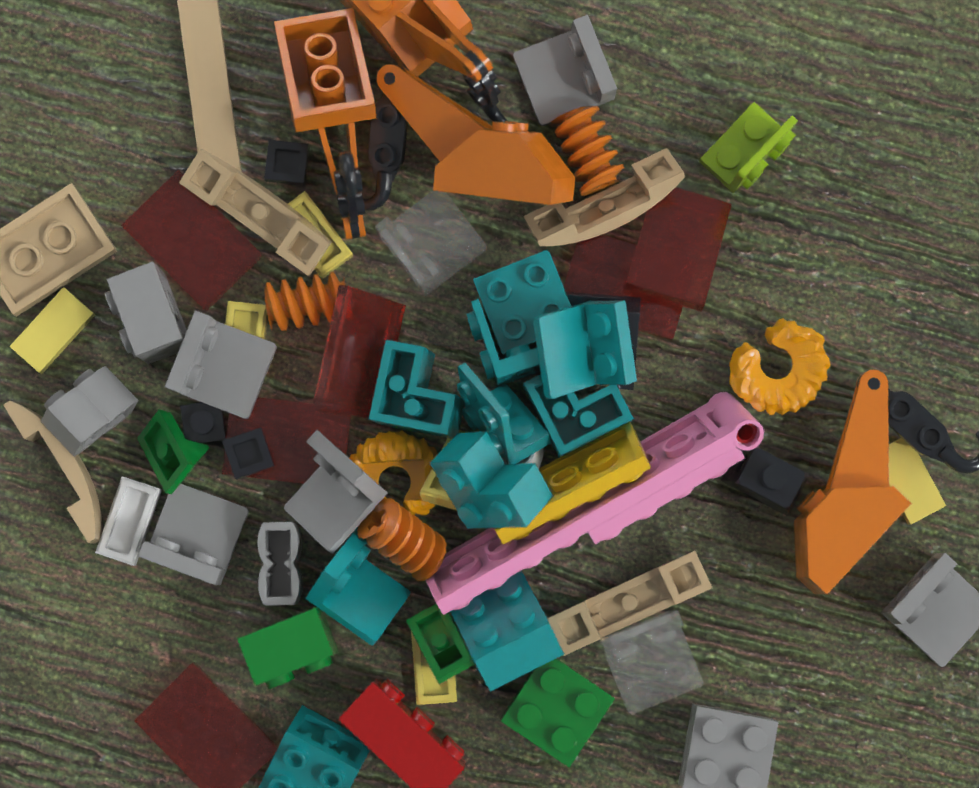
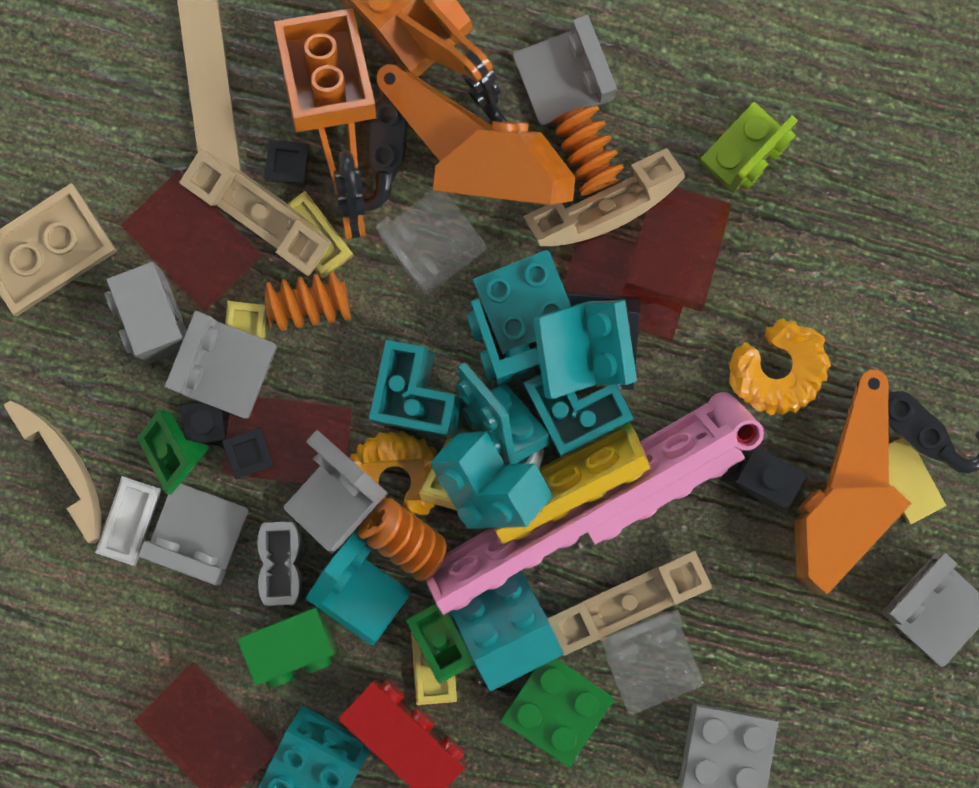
(52, 330): light yellow tile -> none
(88, 409): light grey brick -> none
(355, 350): clear red tile -> none

